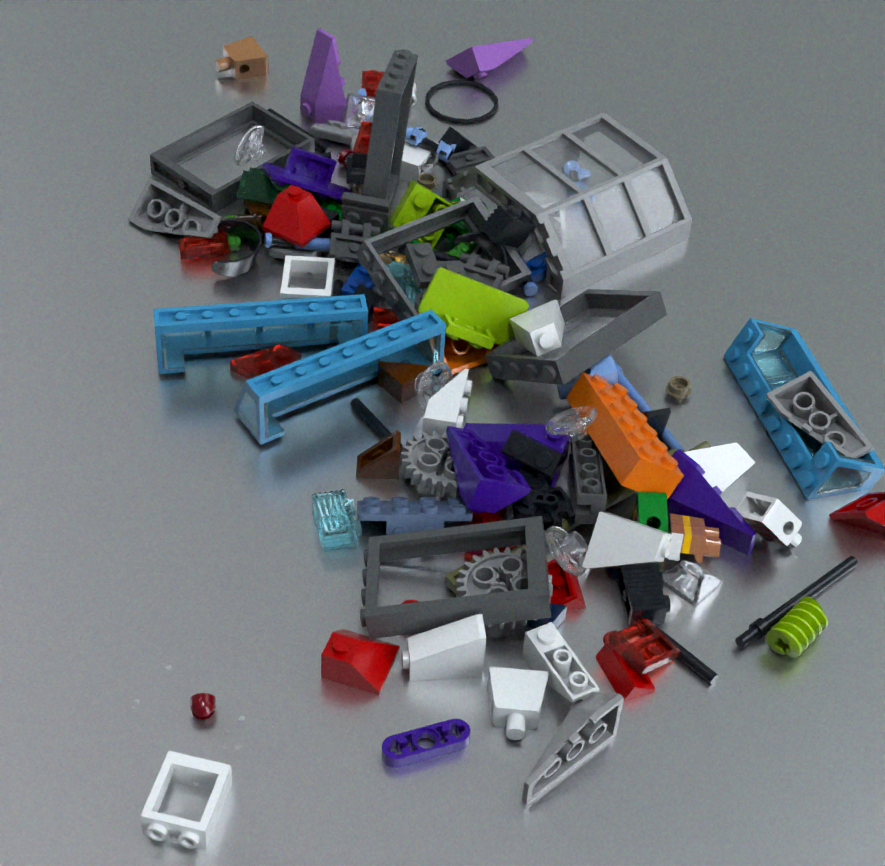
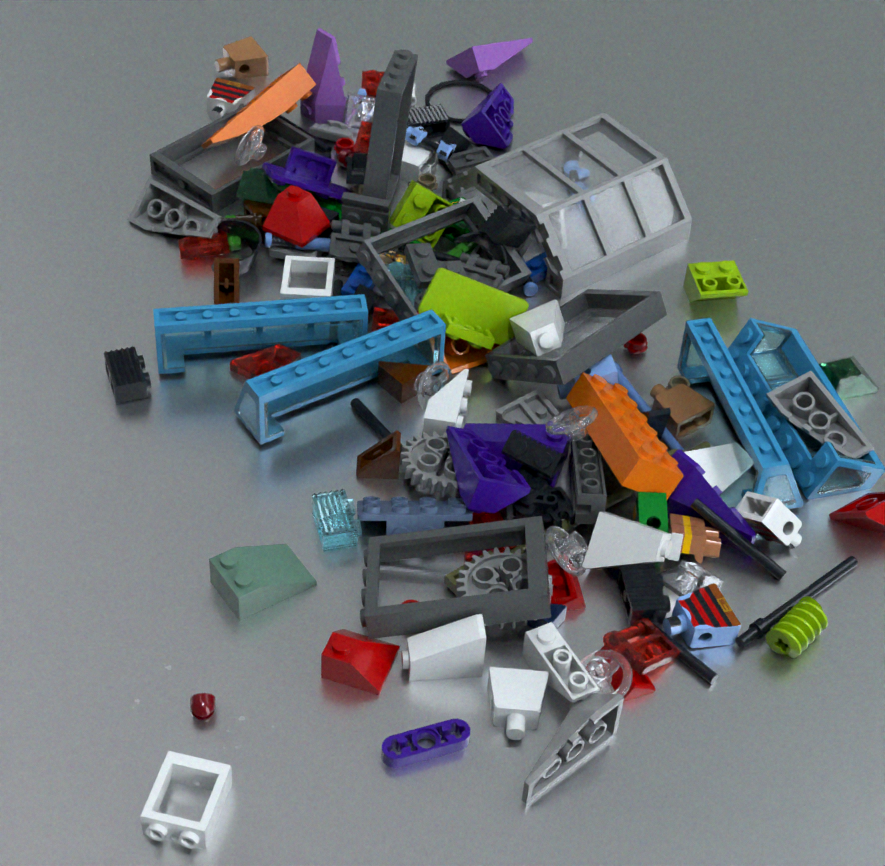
(126, 374): none -> black brick
(226, 280): none -> reddish brown slope
(227, 97): none -> torso
(258, 577): none -> sand green slope
(267, 105): none -> orange wedge
(343, 143): none -> red plate
(431, 118): none -> black brick
(491, 120): none -> dark purple wedge
(529, 409): none -> light grey wing
(596, 665): none -> clear piece
(637, 344): none -> red plate
(688, 409): none -> medium nougat torso
(703, 619): none -> torso
(705, 359): none -> dark azure window
(713, 281): none -> lime slope
(738, 539): none -> black bar
(848, 377): none -> slope

